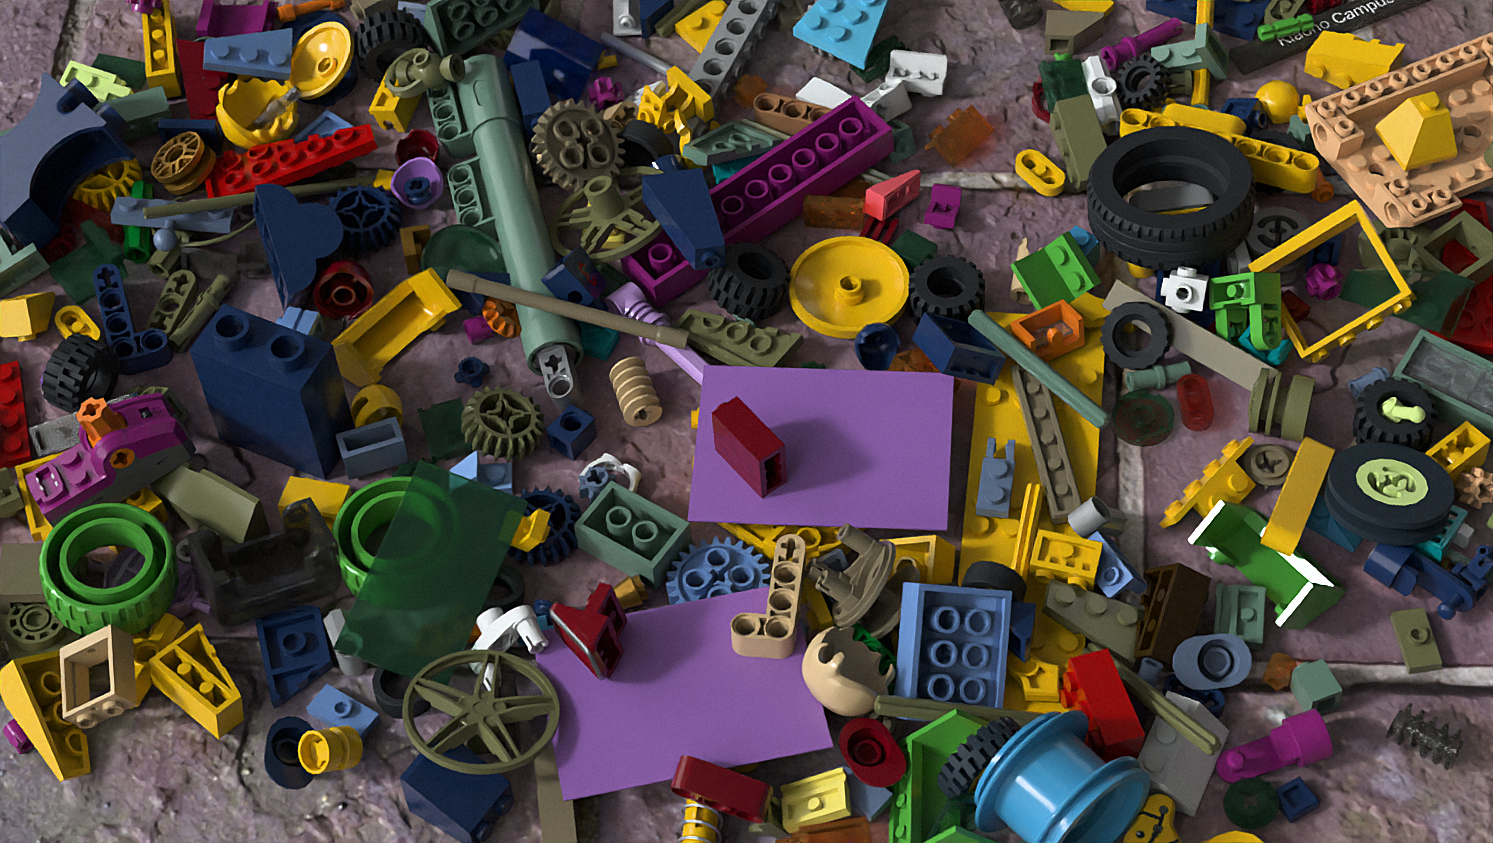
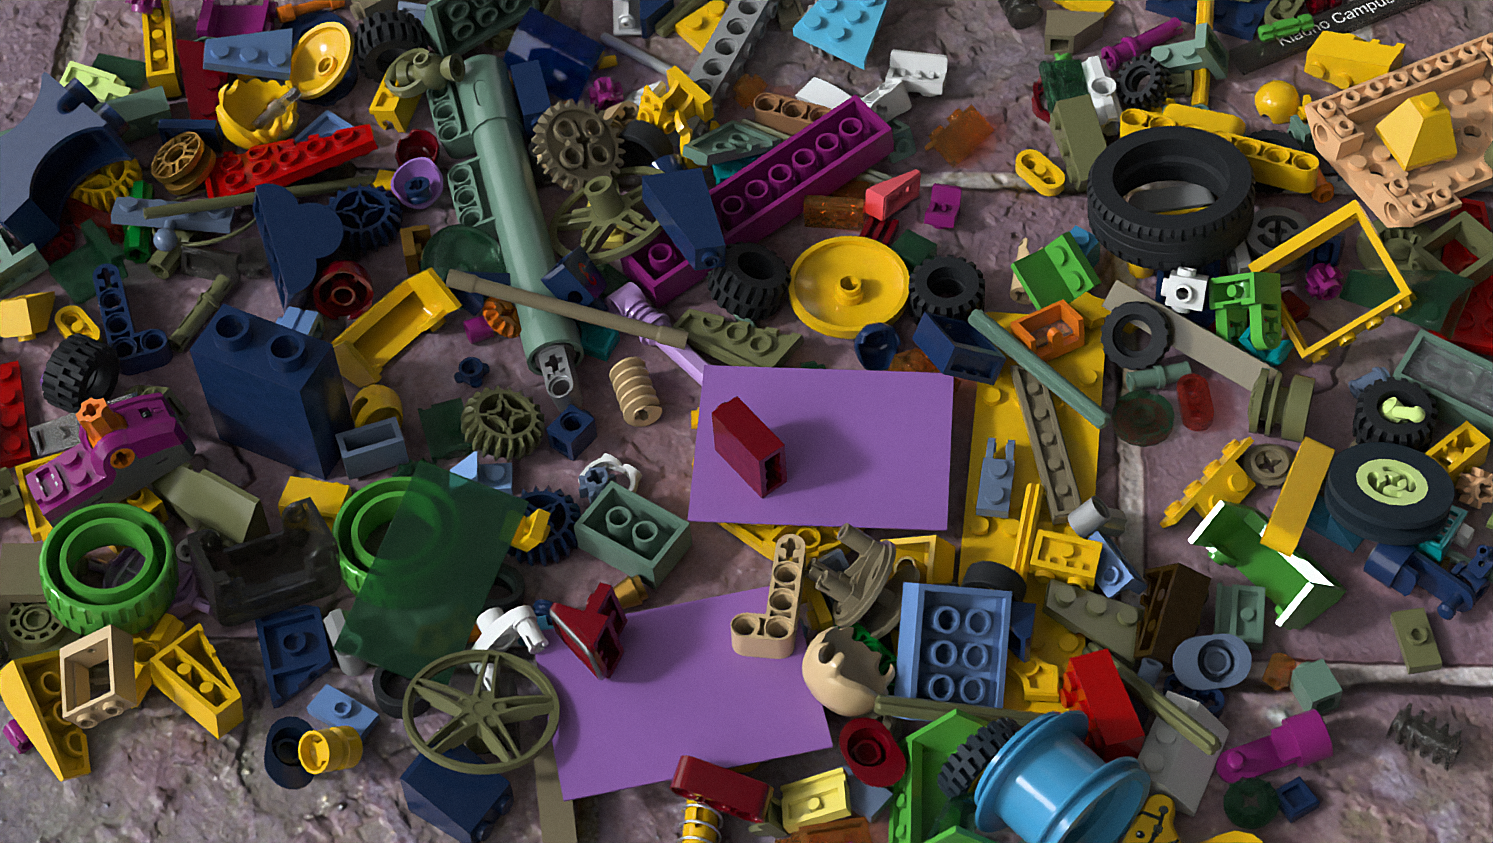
(172, 295): olive beam -> none
(715, 581): medium blue gear -> none
(878, 57): clear green tile -> none
(1248, 110): dark blue bracket -> none

